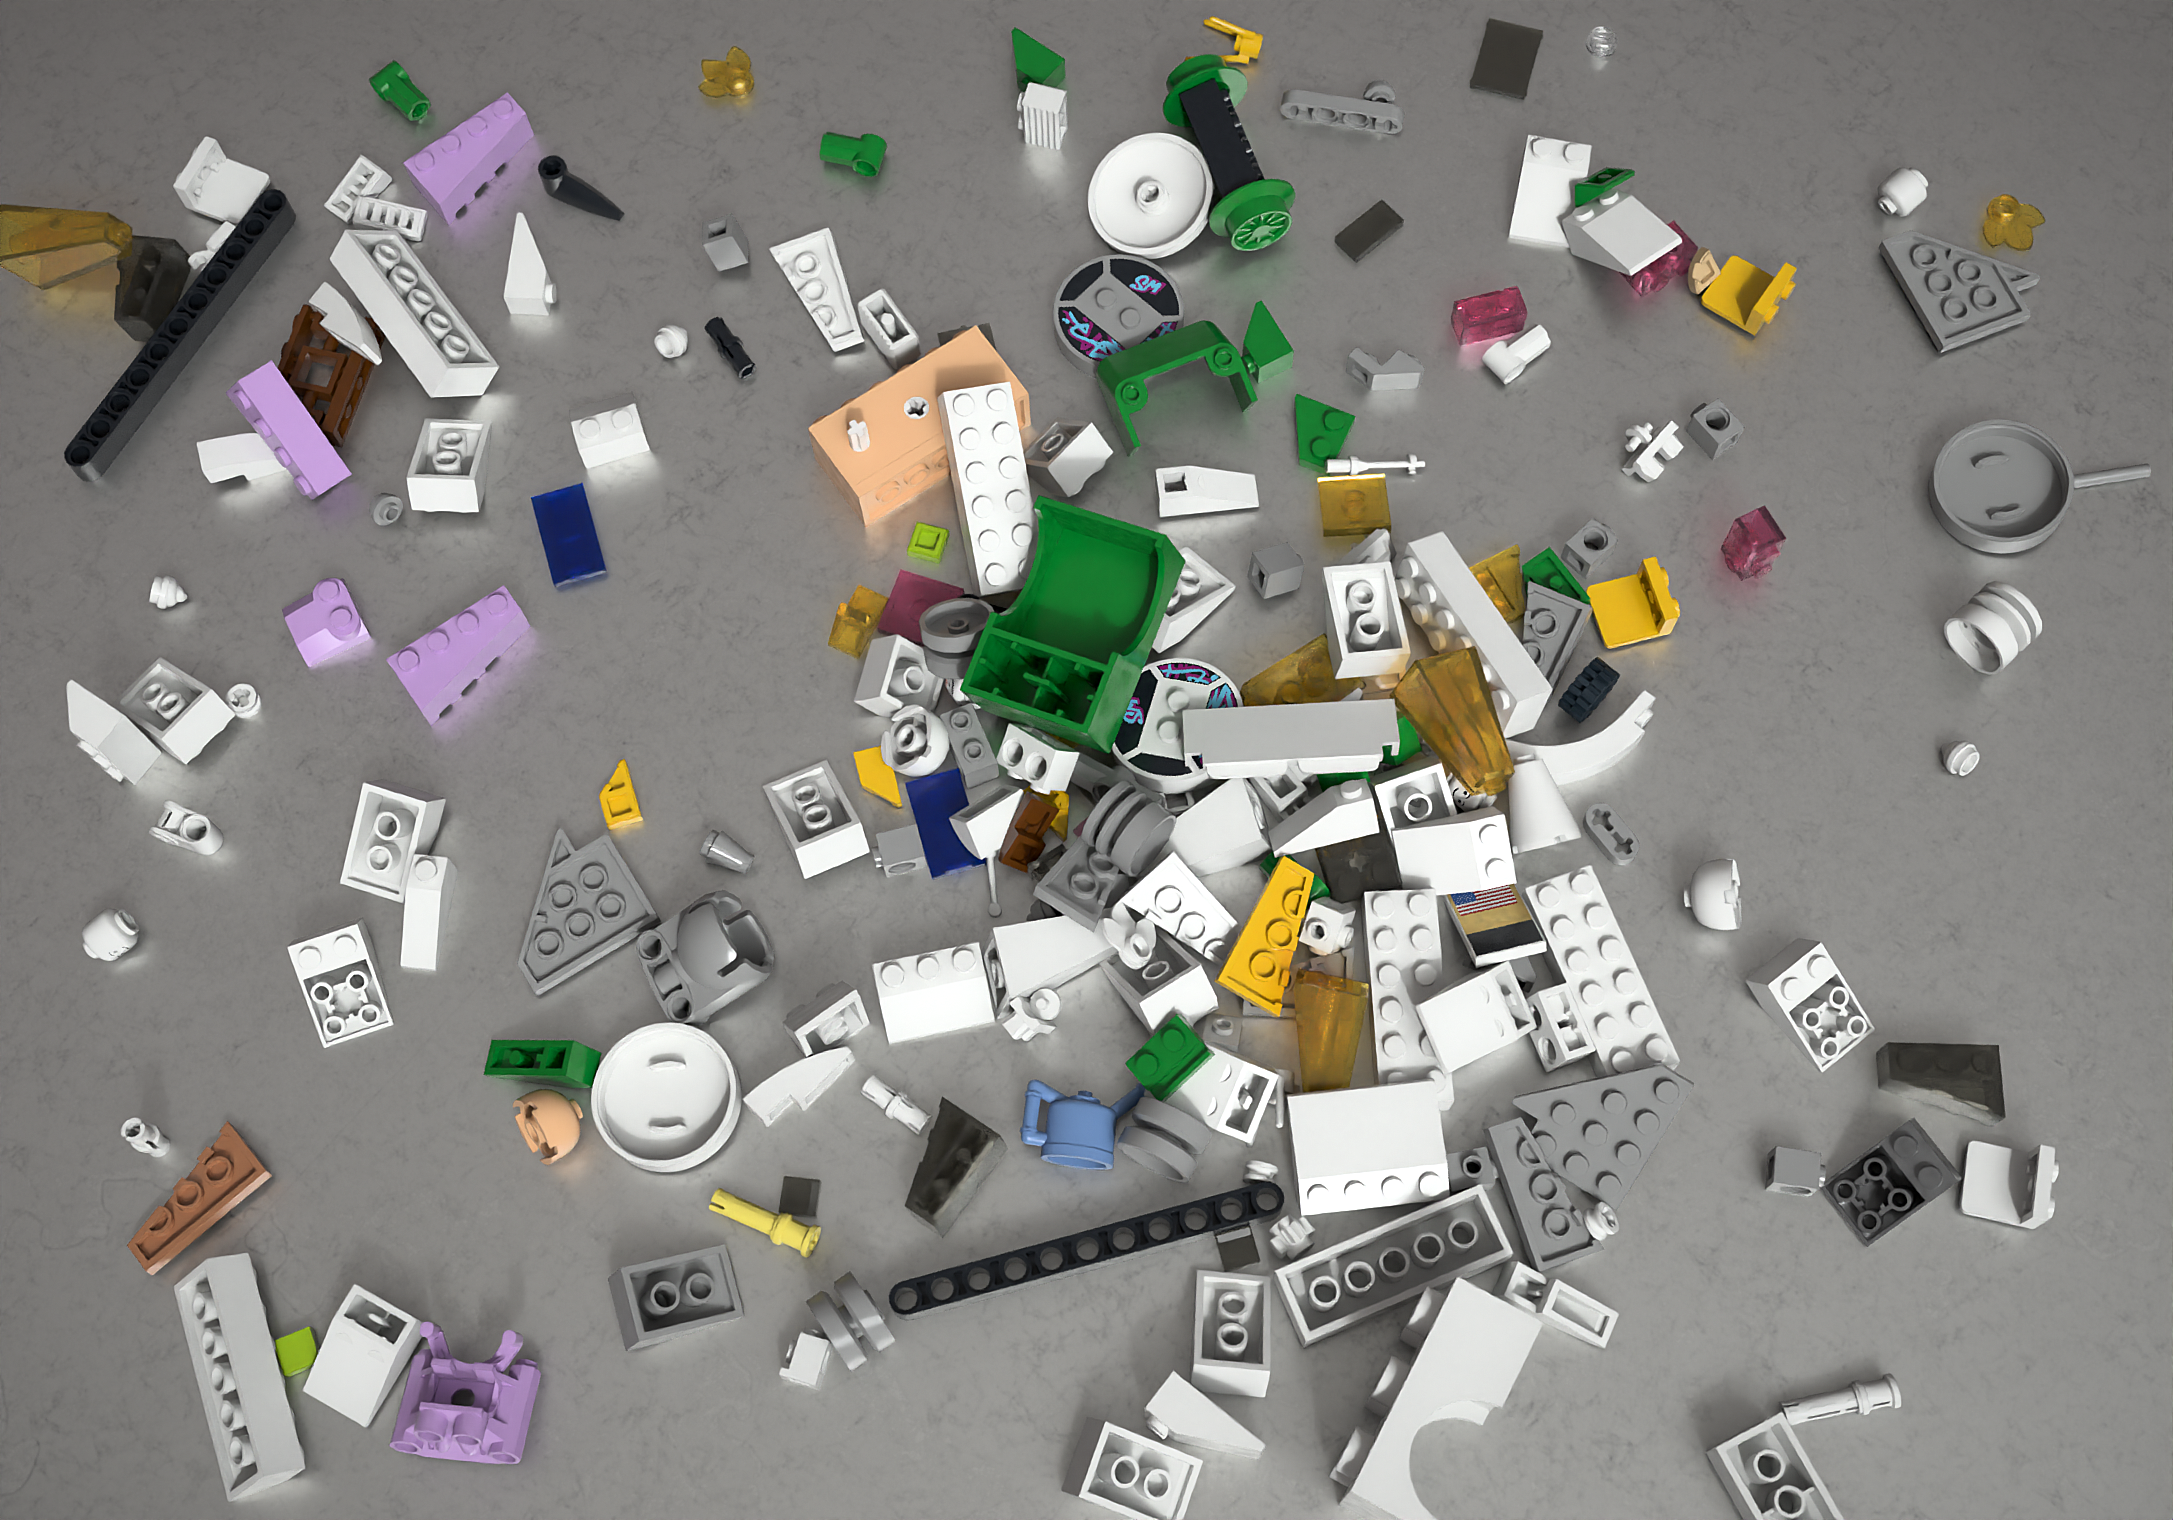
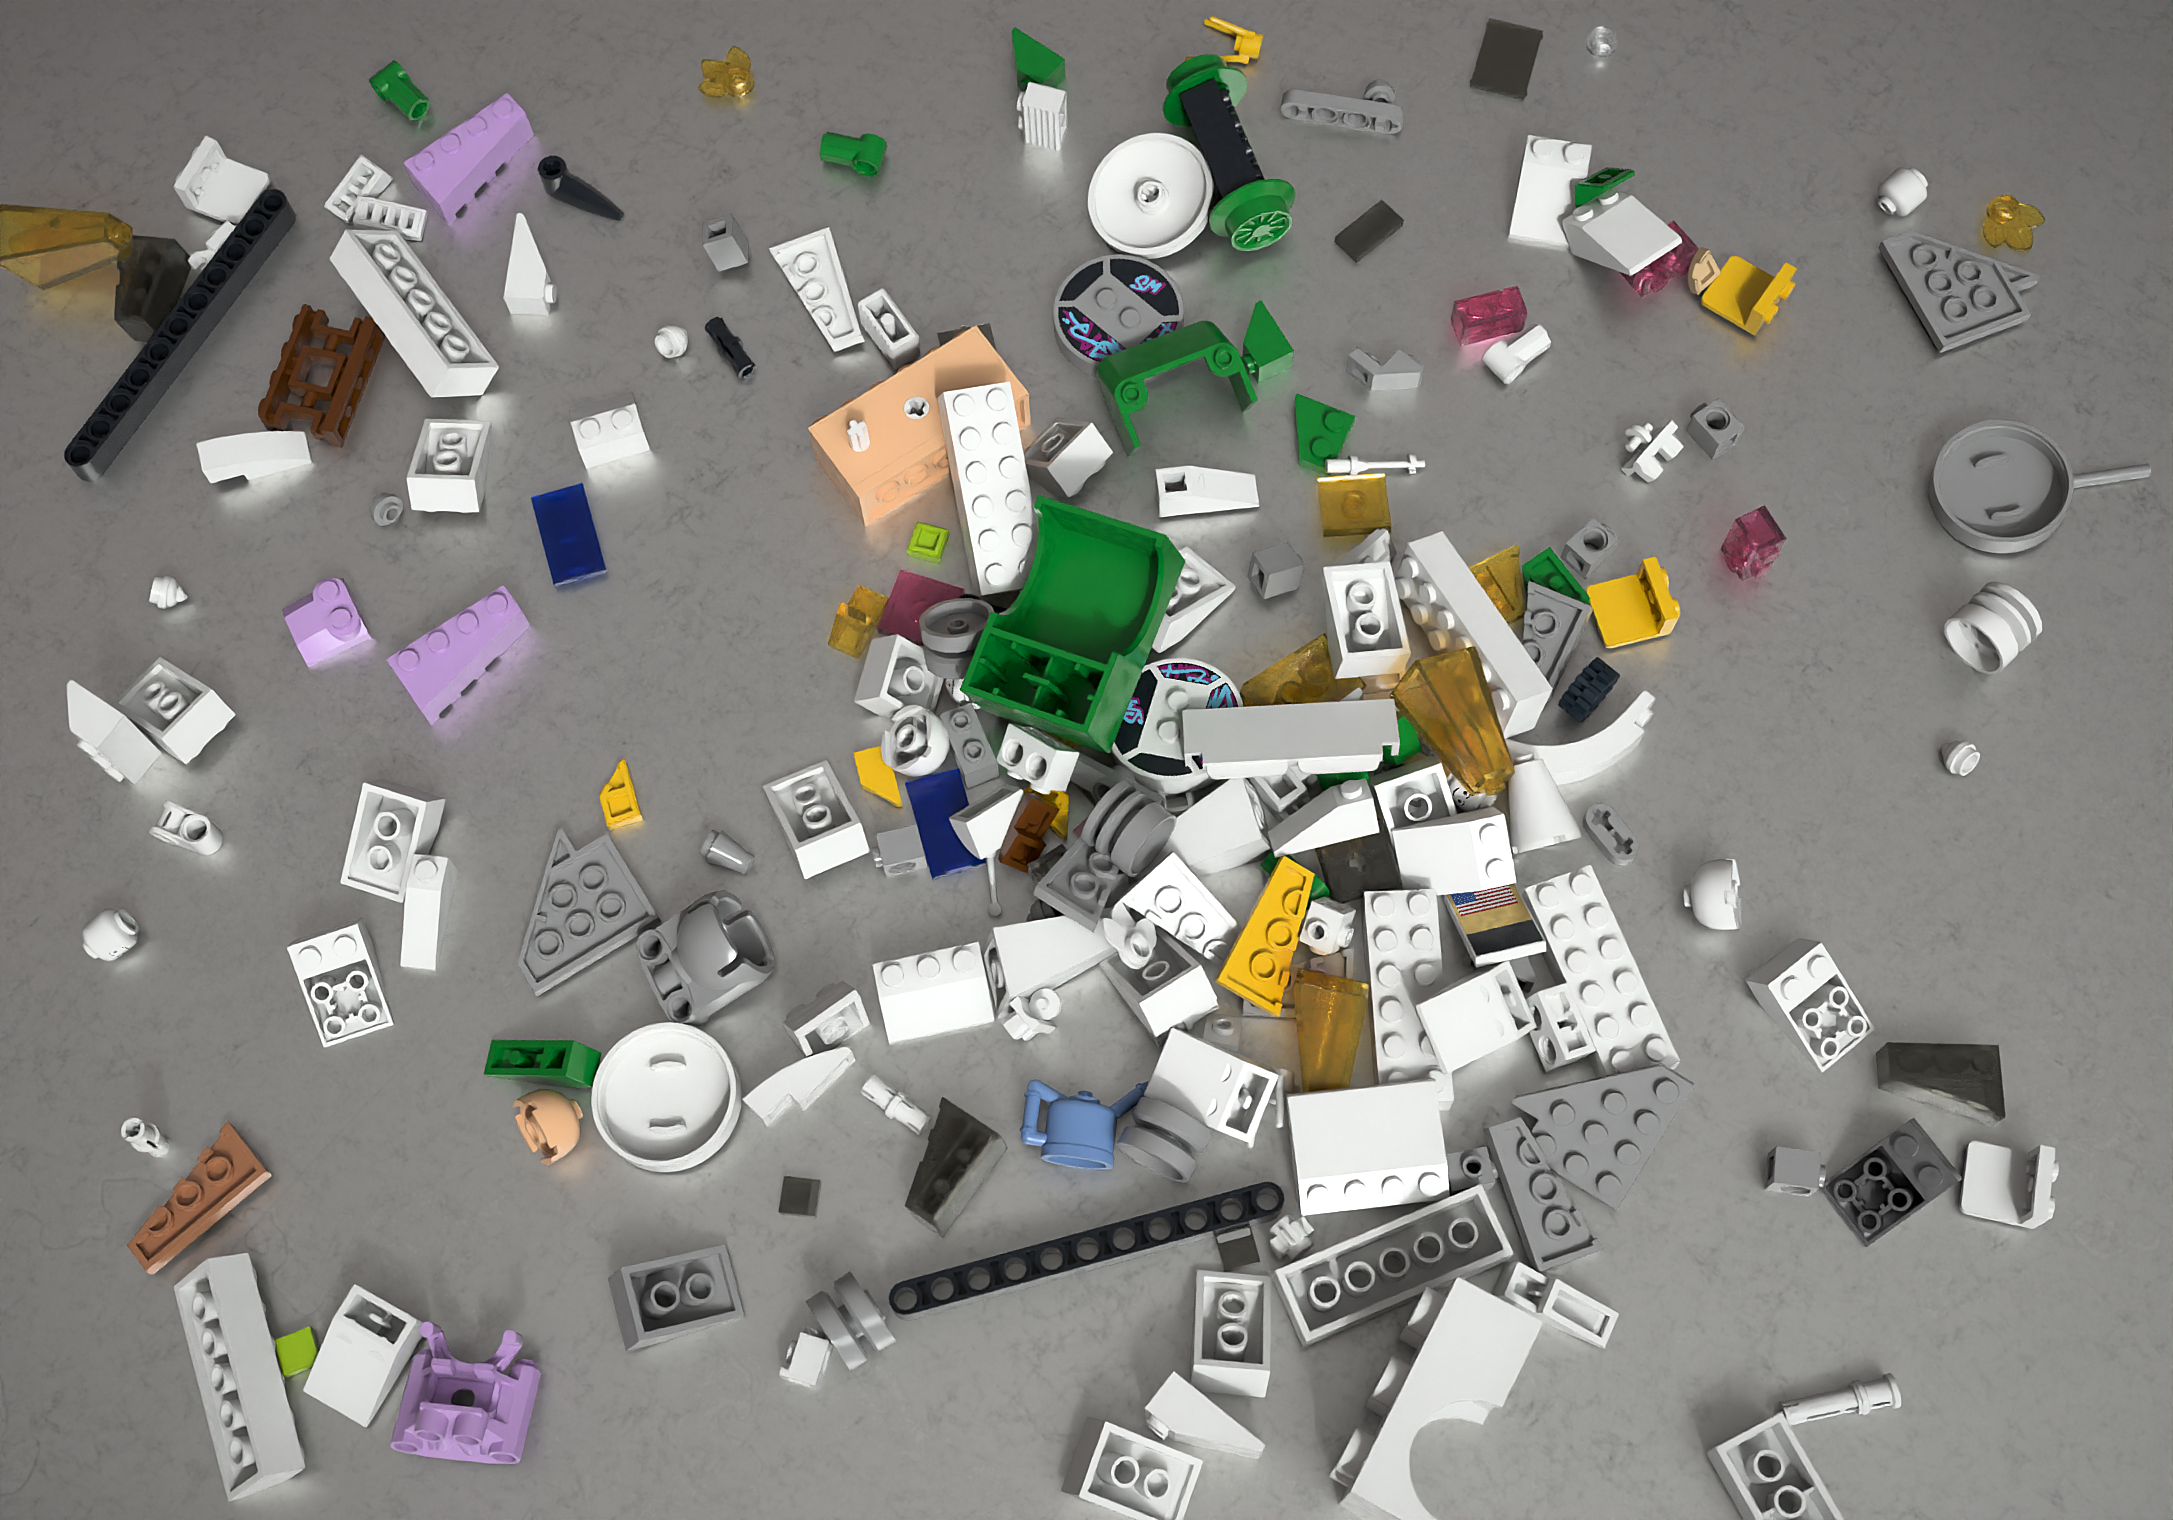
(252, 696): white bush -> none
(288, 430): lavender wedge -> none
(345, 323): white slope -> none
(780, 1227): light yellow pin -> none
(1169, 1058): green plate -> none
(1259, 1172): white bush -> none
(1601, 1221): white bush -> none

